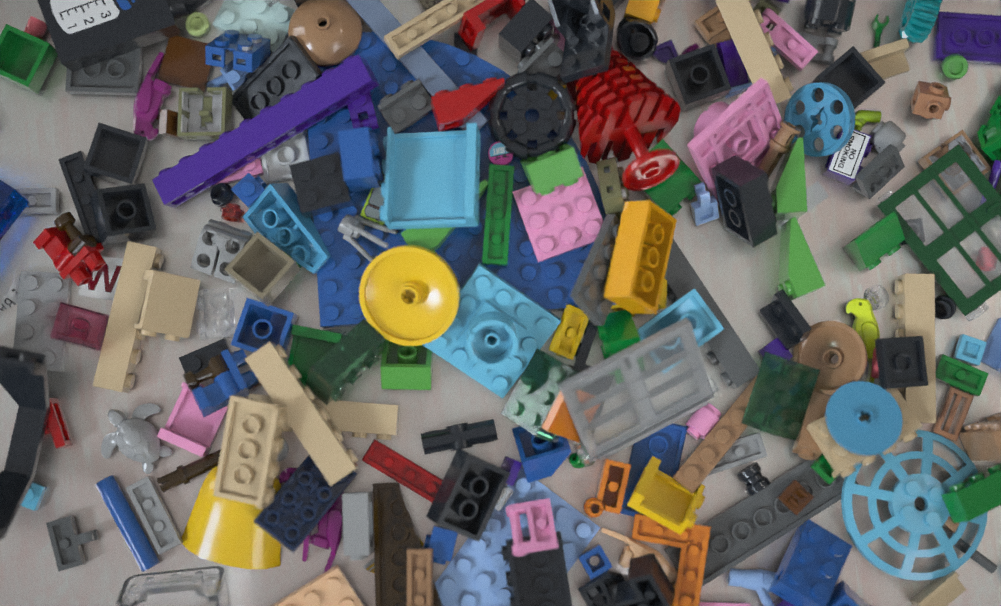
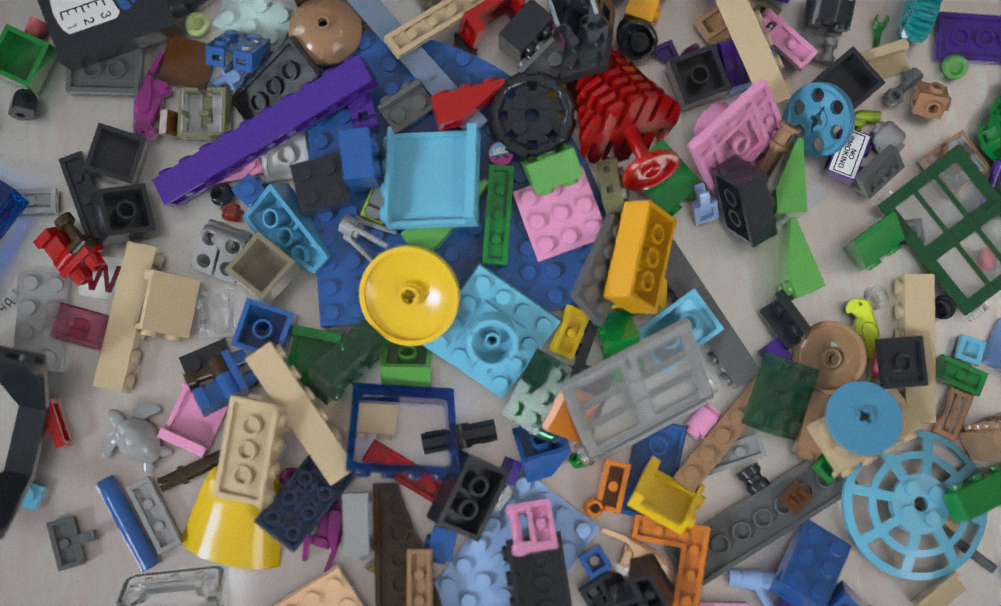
(23, 105): none -> black piece
(404, 394): none -> clear blue windscreen
(894, 96): none -> dark grey bar

